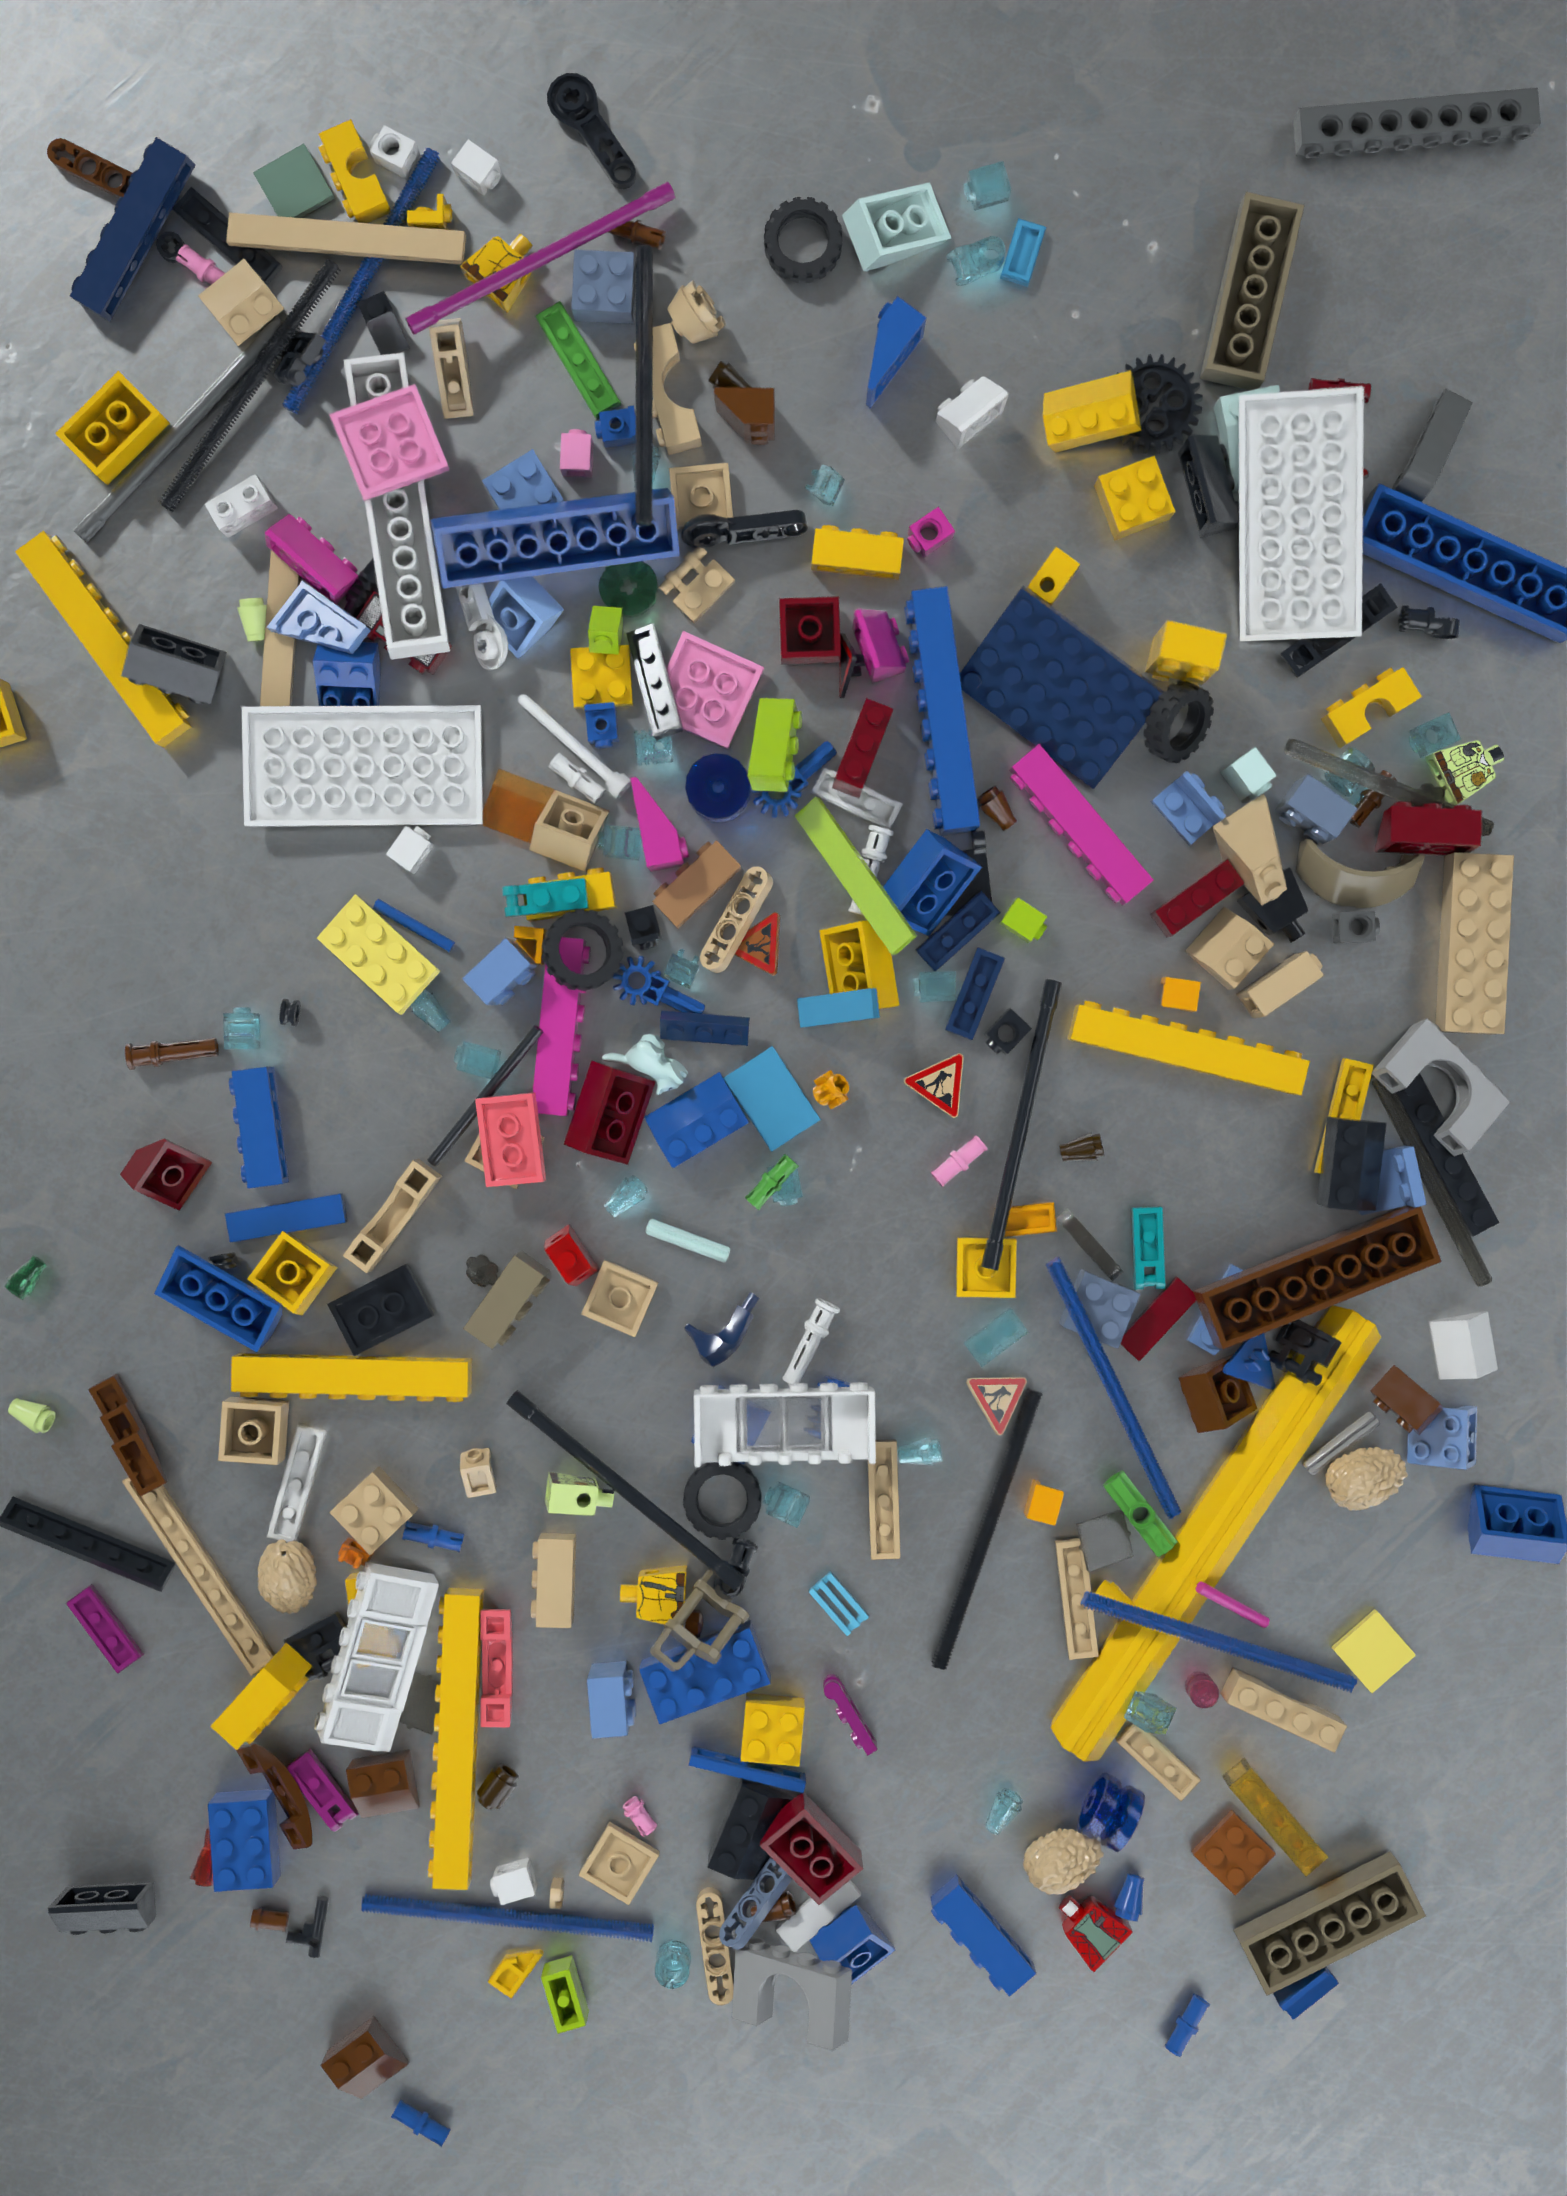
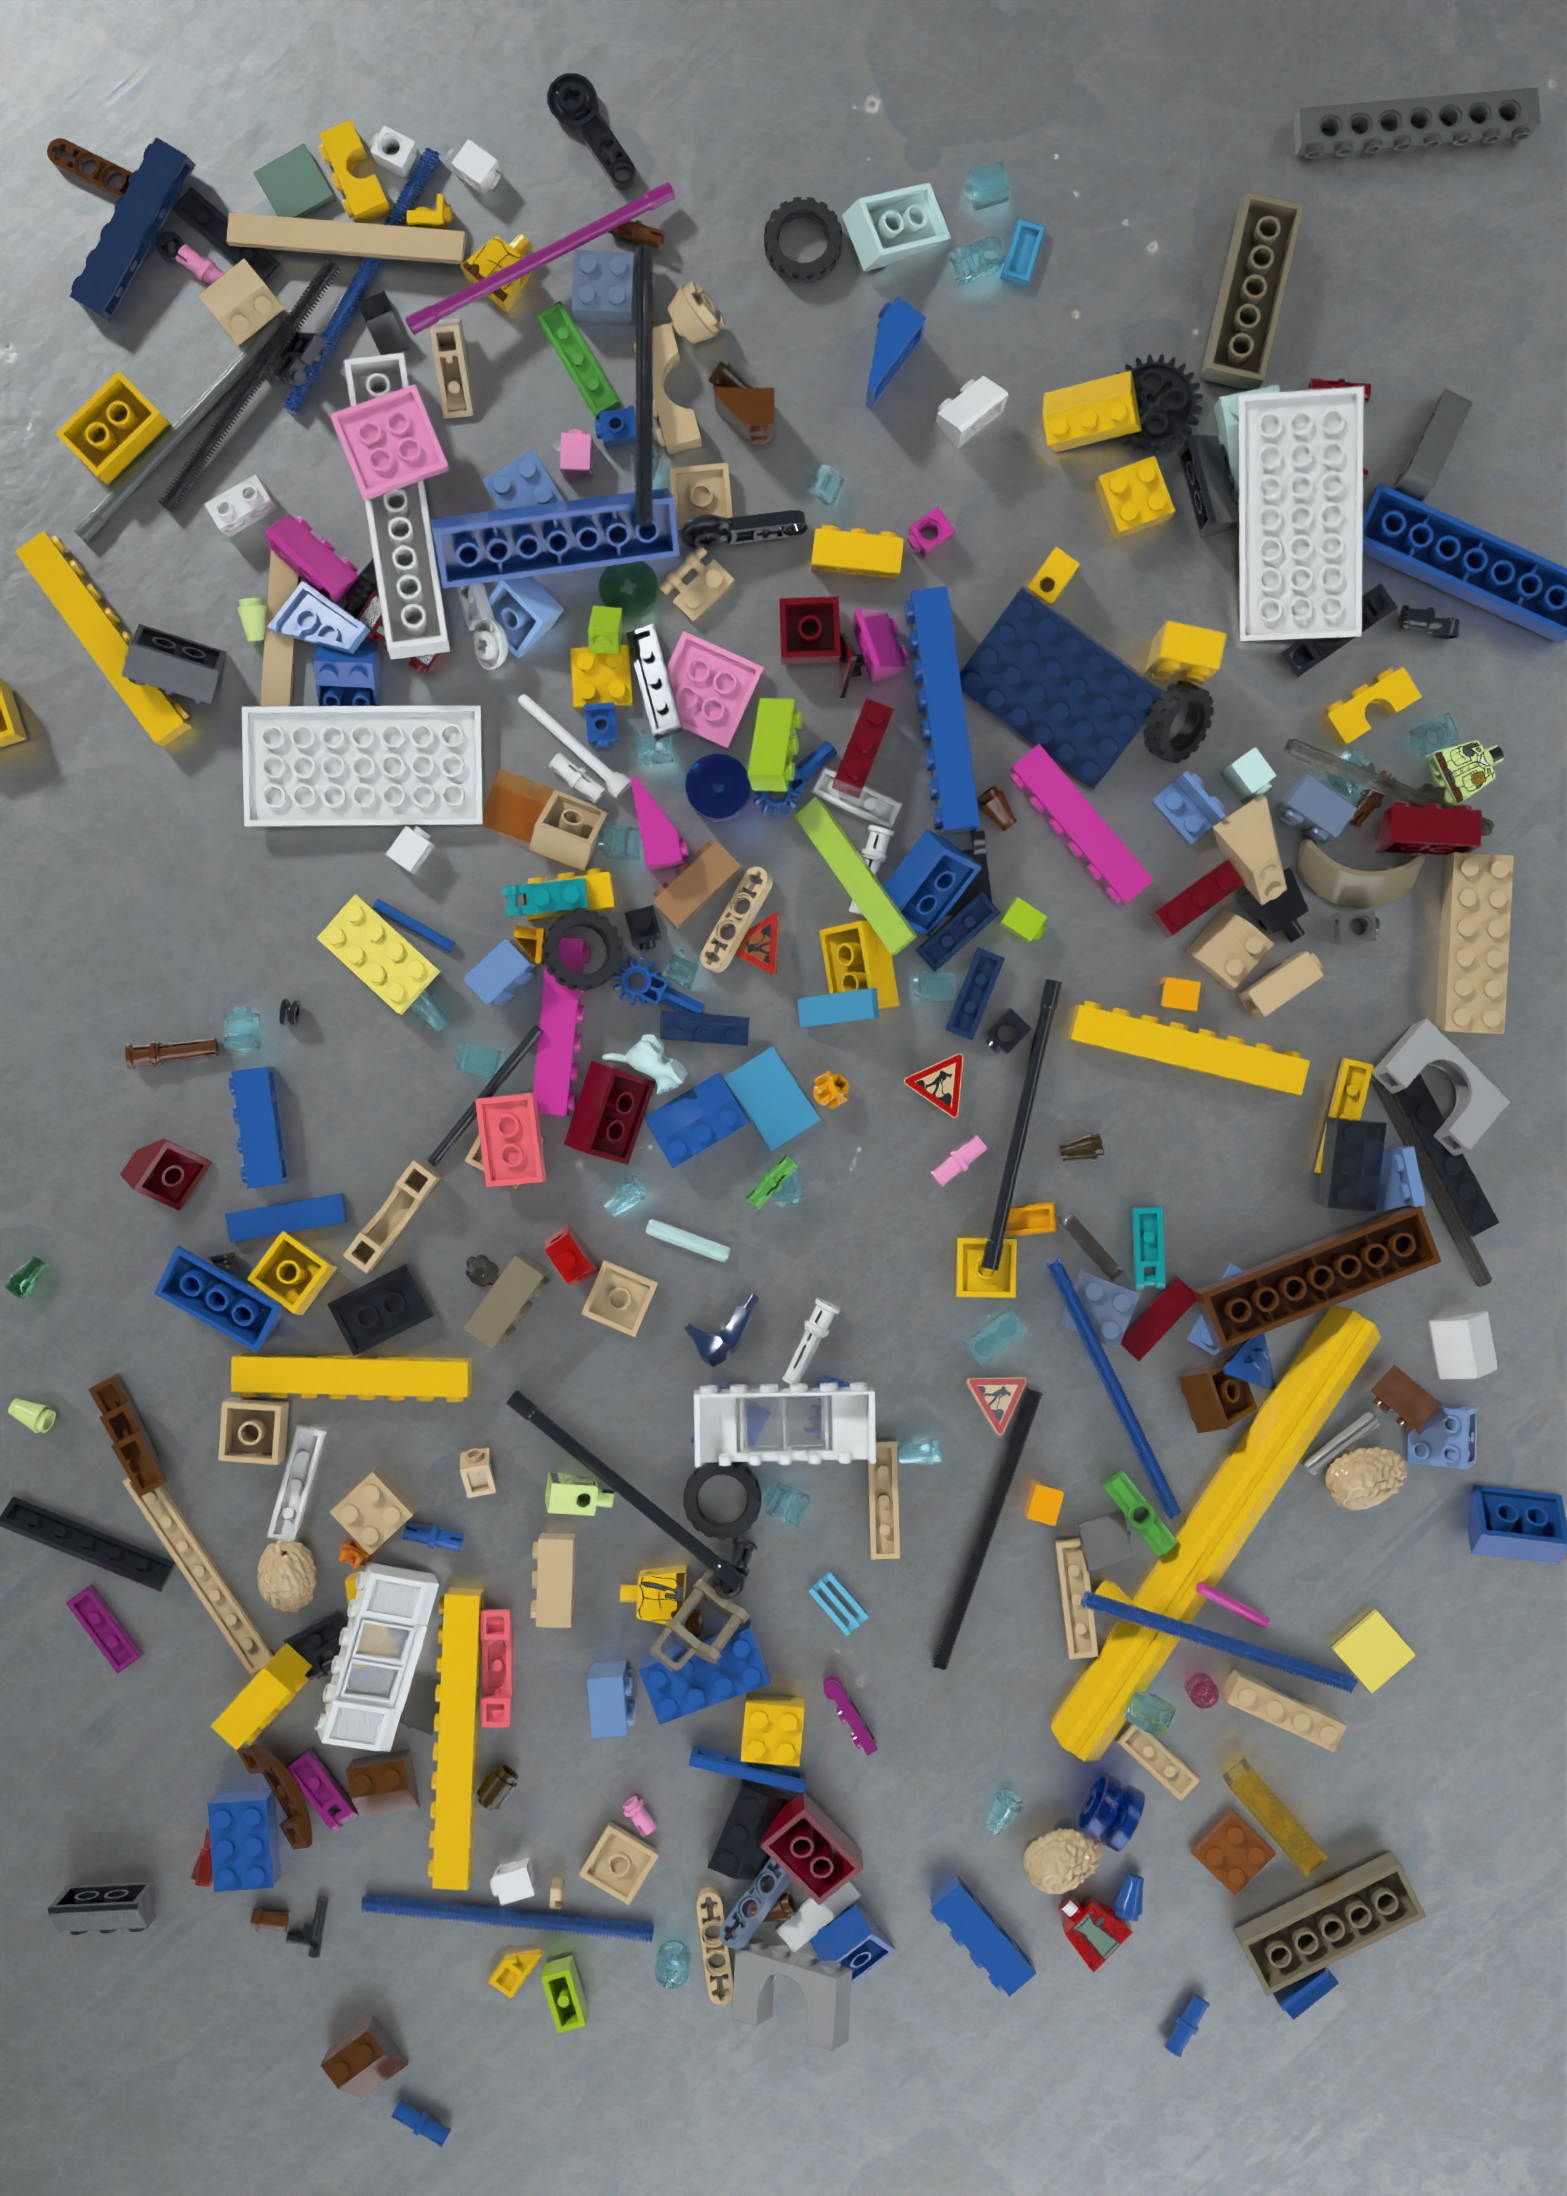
(1309, 1342): black plate -> none

